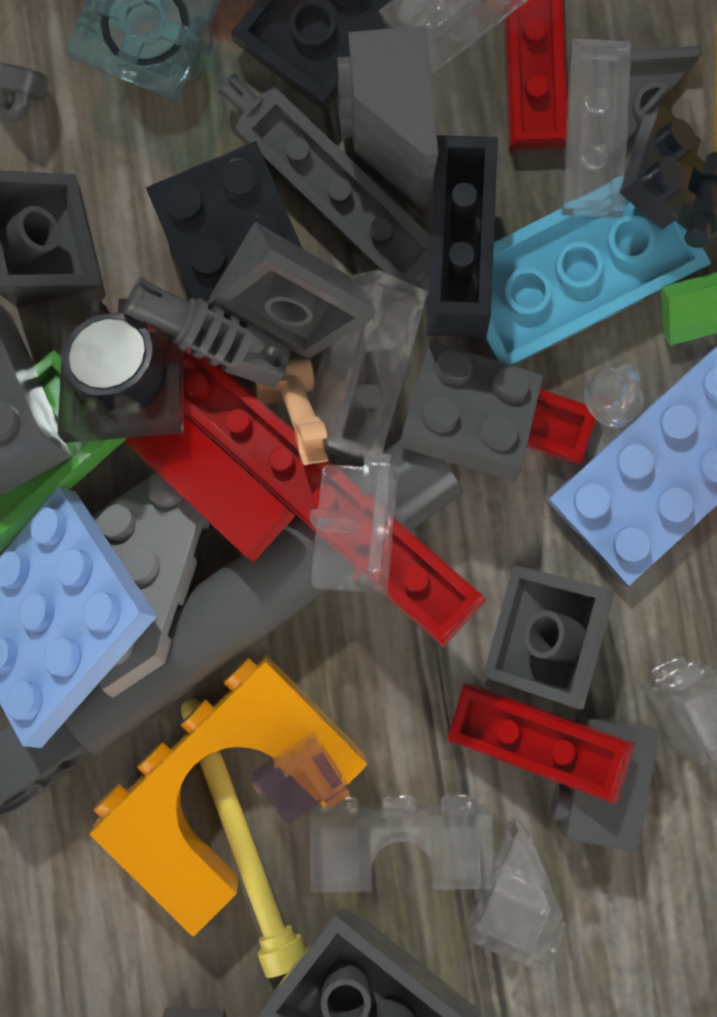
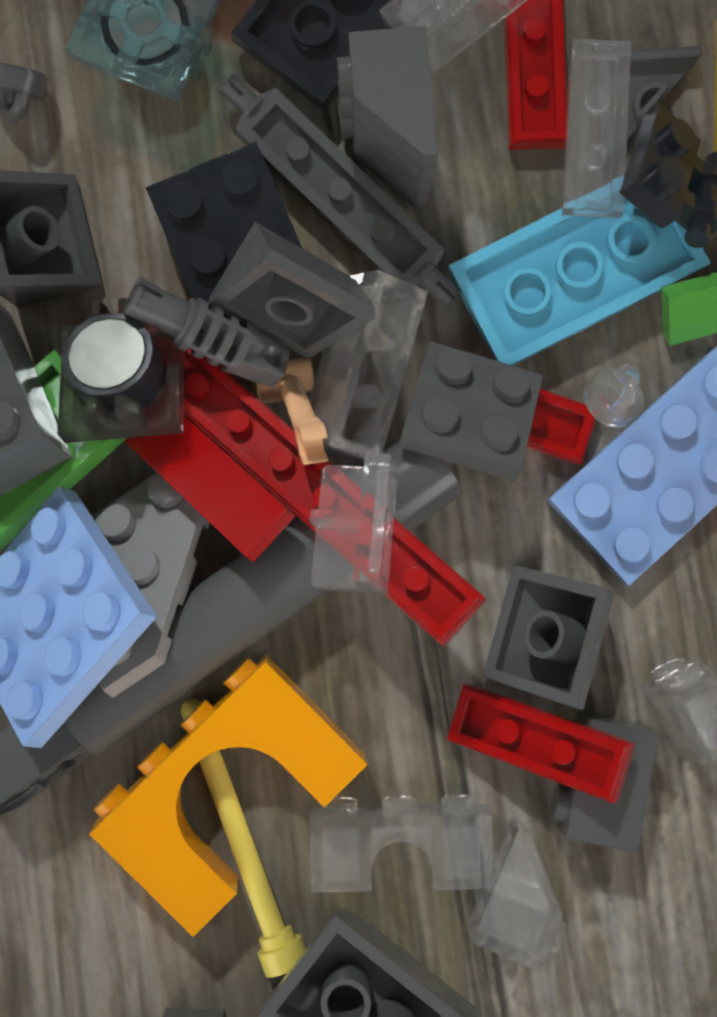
(301, 779): panel -> none
(462, 236): black brick -> none

